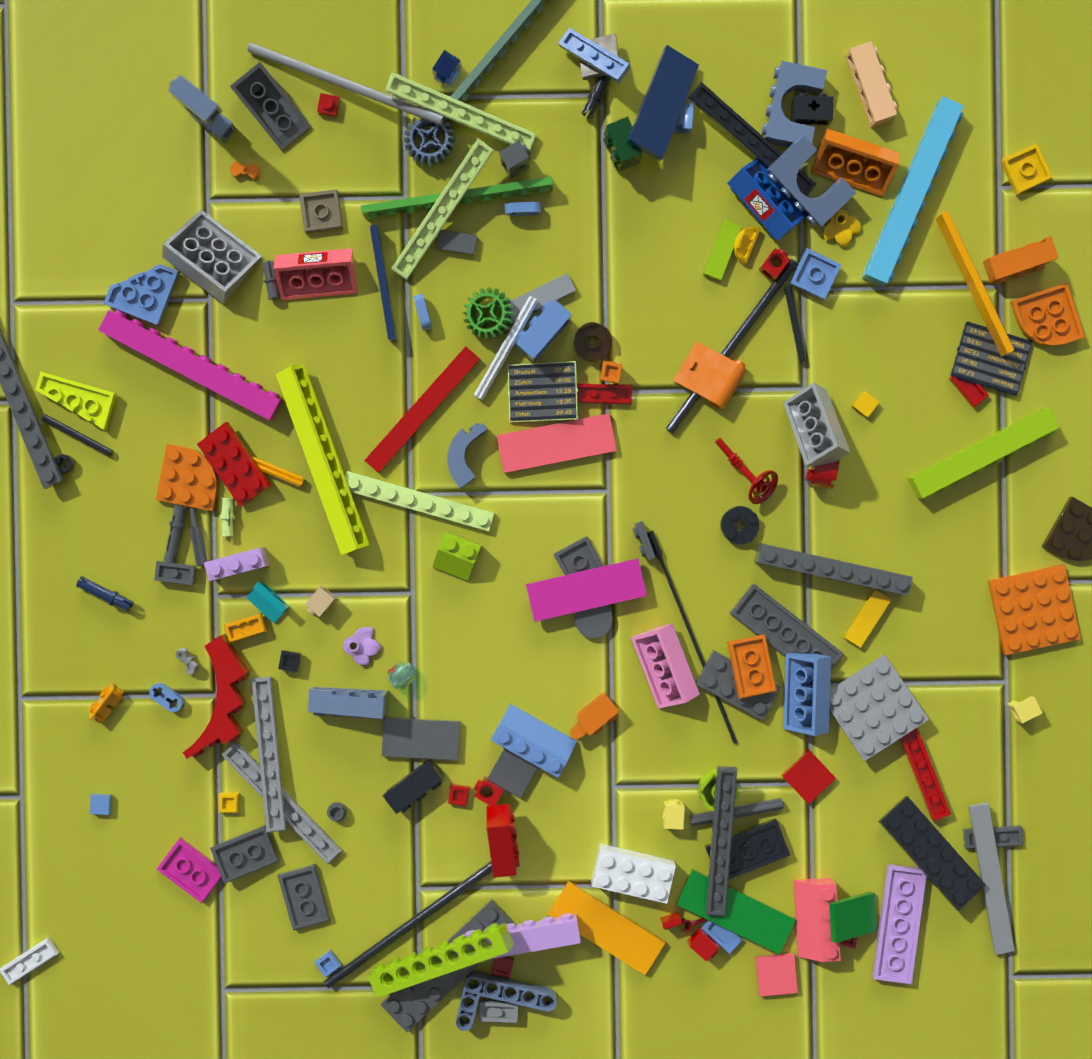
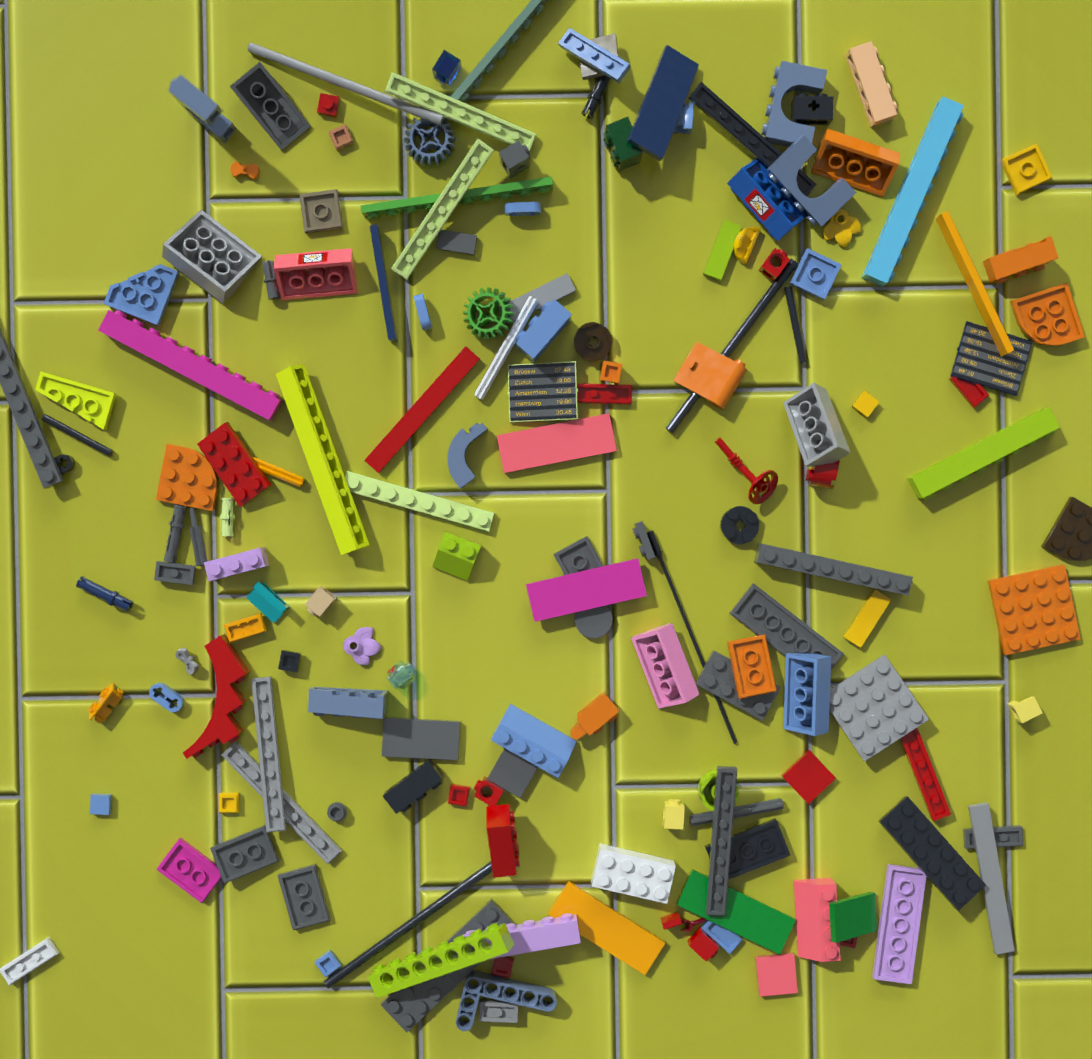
(341, 137): none -> nougat tile

